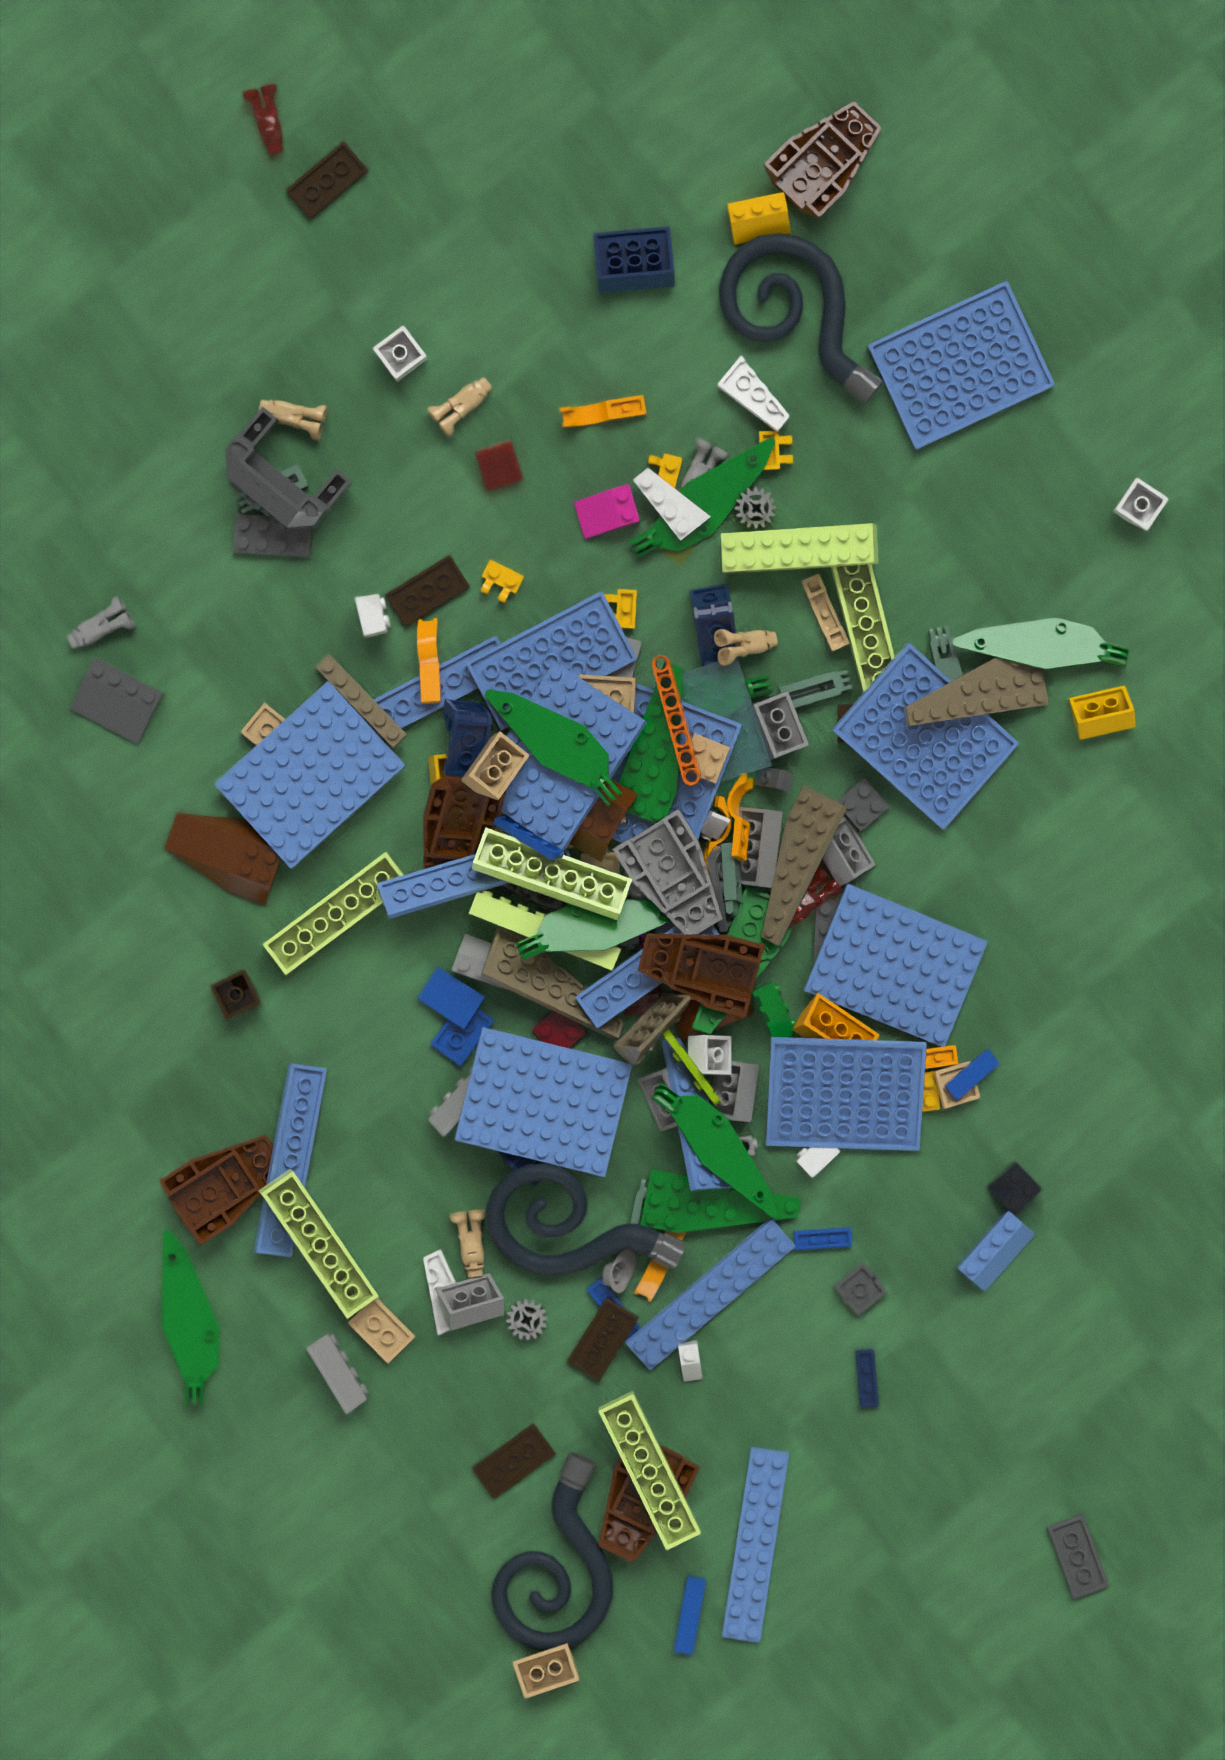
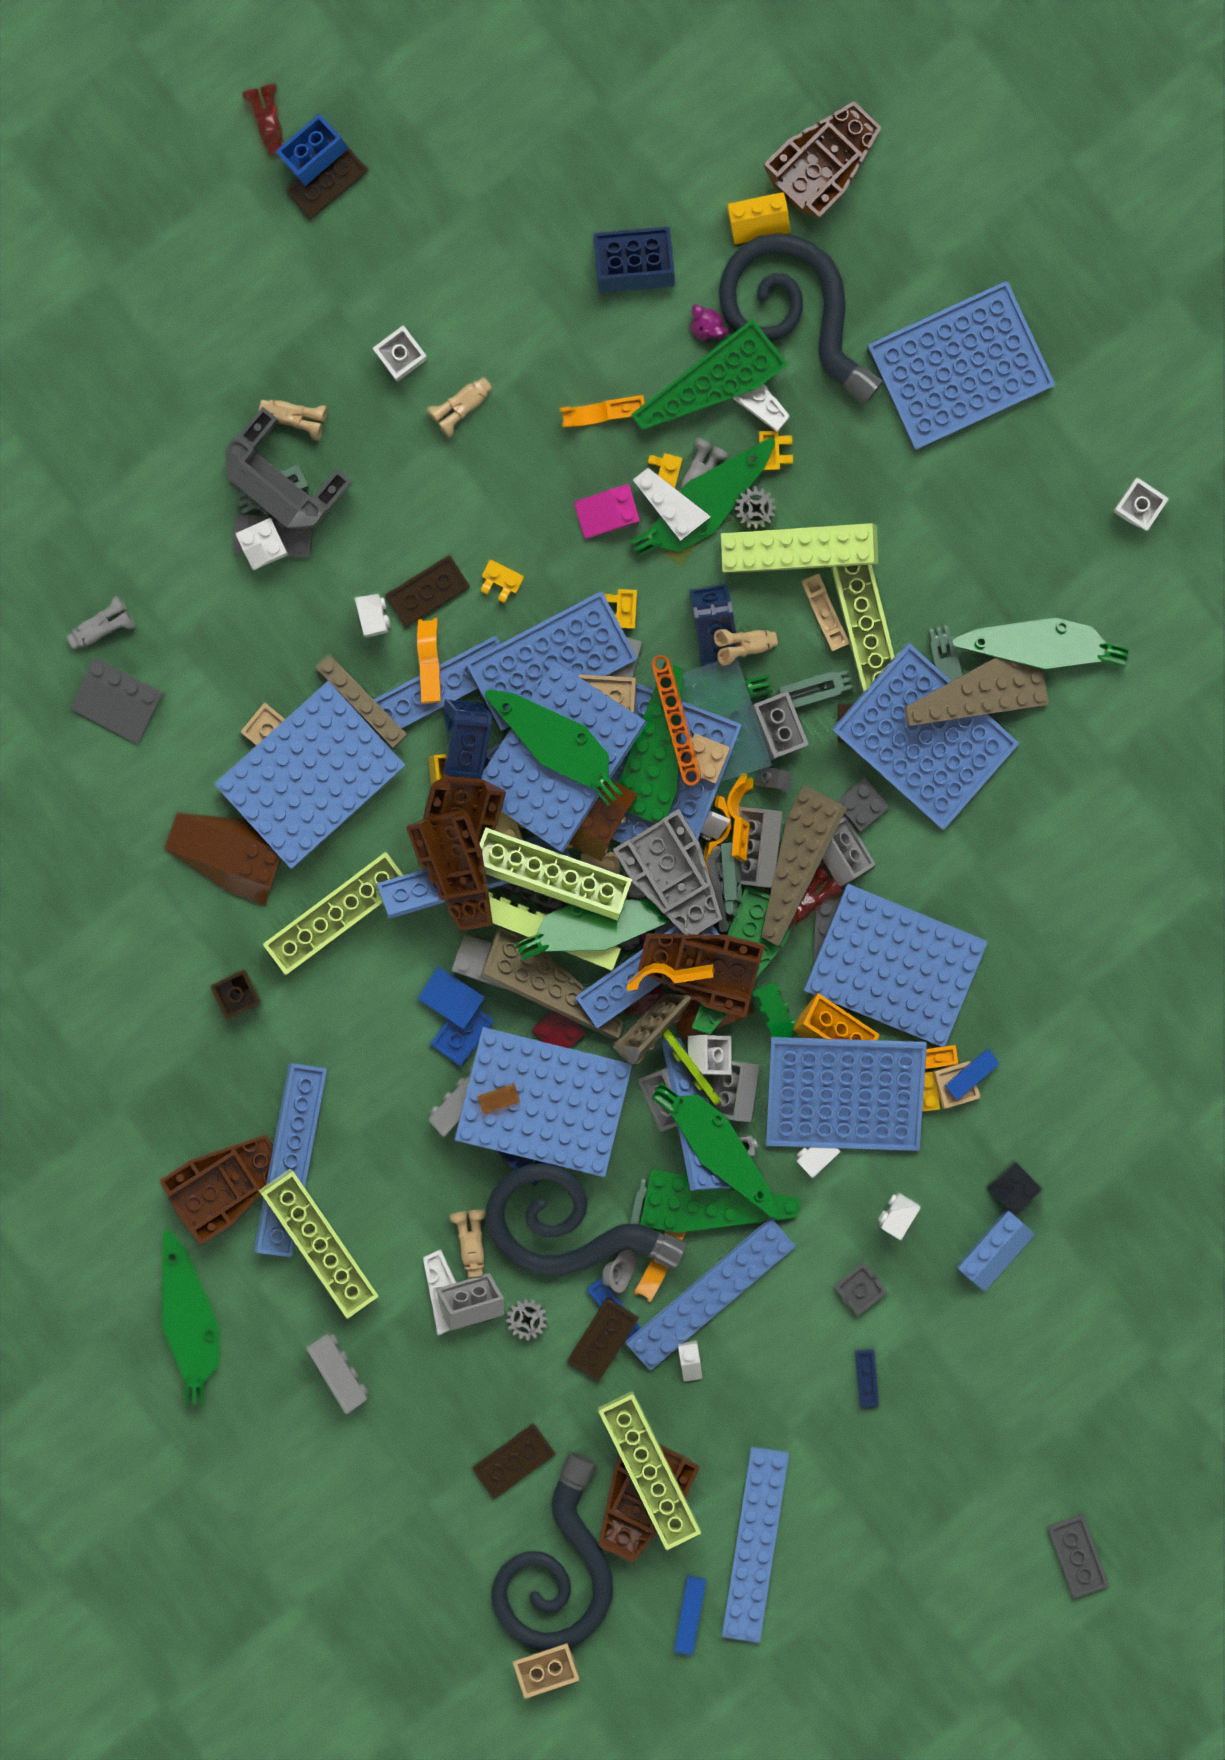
(262, 543): none -> white slope
(312, 149): none -> blue brick
(381, 1329): tan plate -> none
(455, 864): none -> reddish brown wedge
(495, 766): tan slope -> none
(498, 1098): none -> clear orange tile
(499, 465): clear red slope -> none
(529, 838): blue tile -> none
(677, 976): none -> light orange piece
(710, 321): none -> magenta hair
(729, 370): none -> green wing
(823, 1238): blue tile -> none
(898, 1215): none -> white slope
(1102, 712): yellow slope -> none

